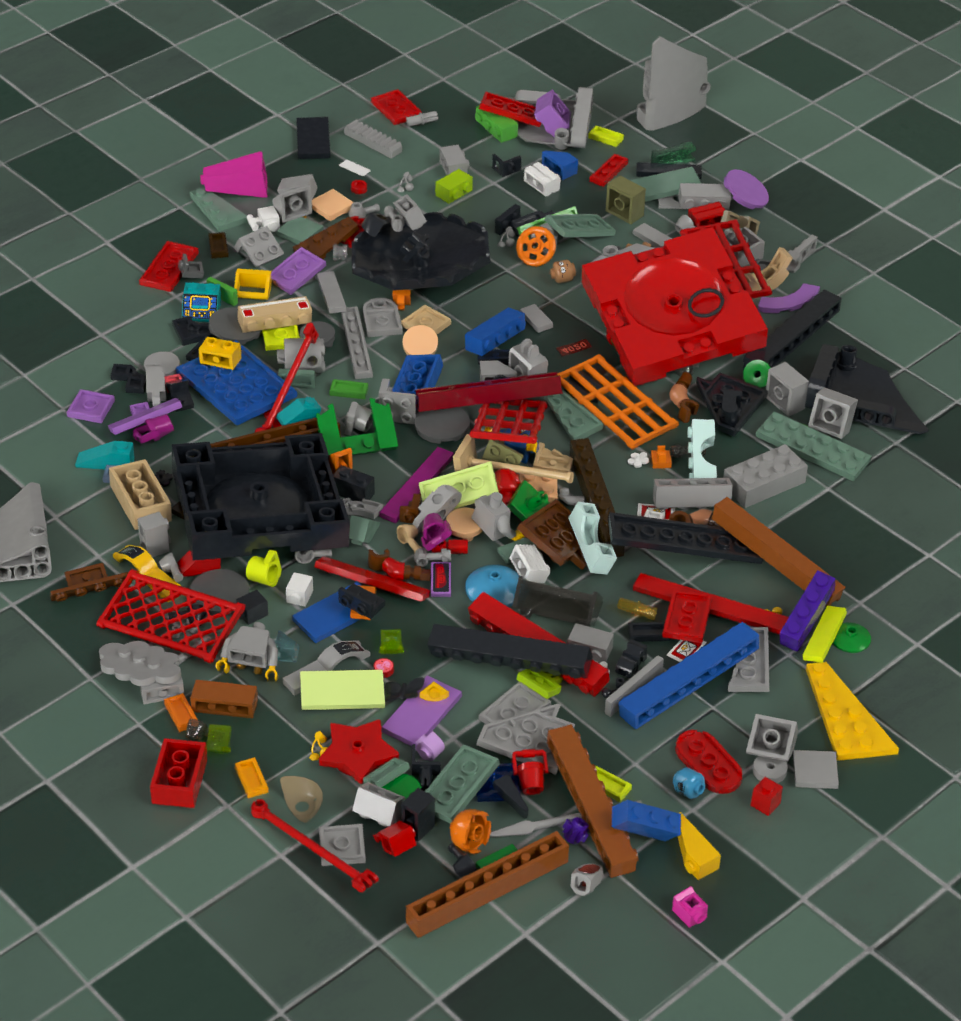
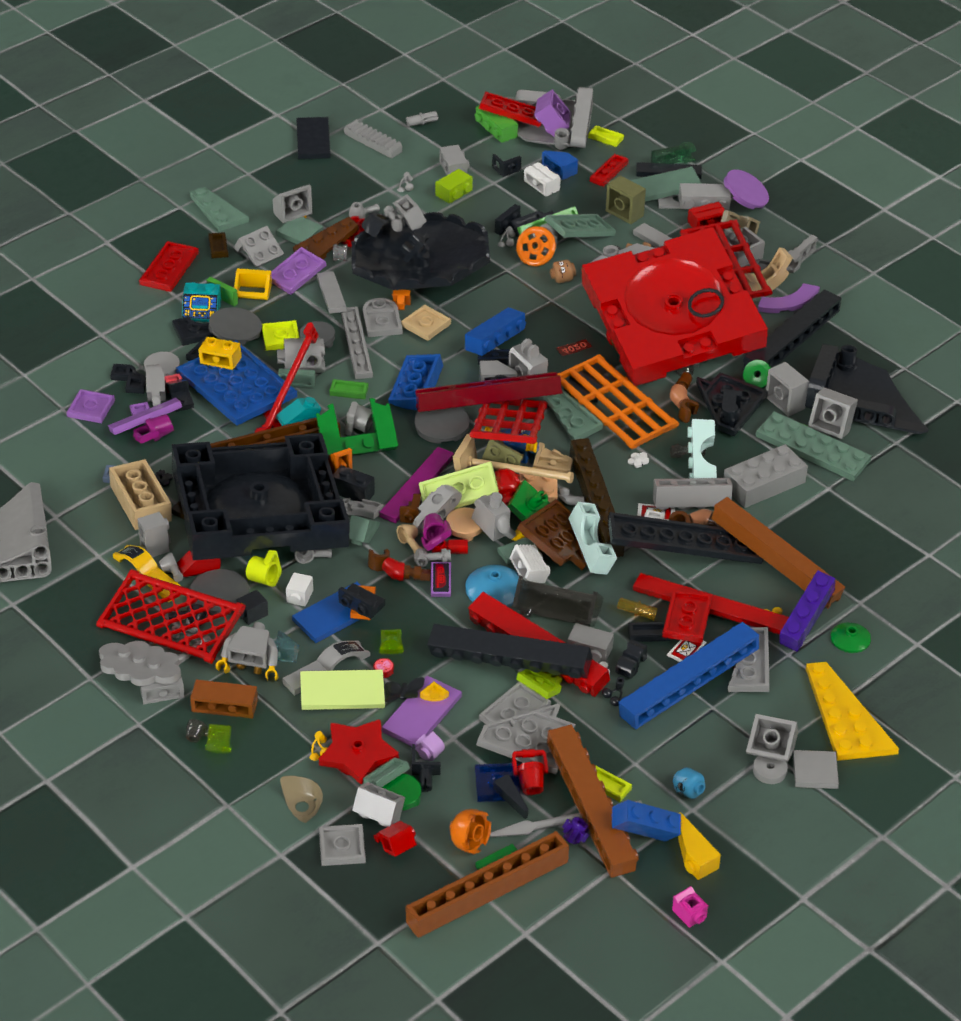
(86, 580): reddish brown bracket -> none
(111, 453): teal slope -> none
(178, 773): red brick -> none
(179, 711): orange tile -> none
(190, 269): dark grey bracket -> none
(237, 176): dark pink slope -> none
(251, 777): light orange tile -> none
(266, 217): white brick -> none
(274, 314): tan brick -> none
(295, 182): light grey brick -> none
(331, 205): light nougat tile -> none
(355, 167): white sticker -> none
(358, 186): red tile -> none
(360, 881): red hinge -> none
(373, 579): red tile -> none
(395, 106): red tile -> none
(401, 404): light grey bracket -> none
(419, 812): black brick -> none
(420, 340): light nougat tile -> none
(461, 781): sand green plate -> none
(464, 864): black bar -> none
(537, 318): light grey tile -> none
(586, 878): light grey rock -> none
(642, 677): light grey tile -> none
(661, 458): orange tile -> none
(672, 85): light grey panel -> none
(683, 223): light grey bar -> none
(708, 757): red tile -> none
(766, 796): red brick -> none
(824, 634): neon yellow tile -> none

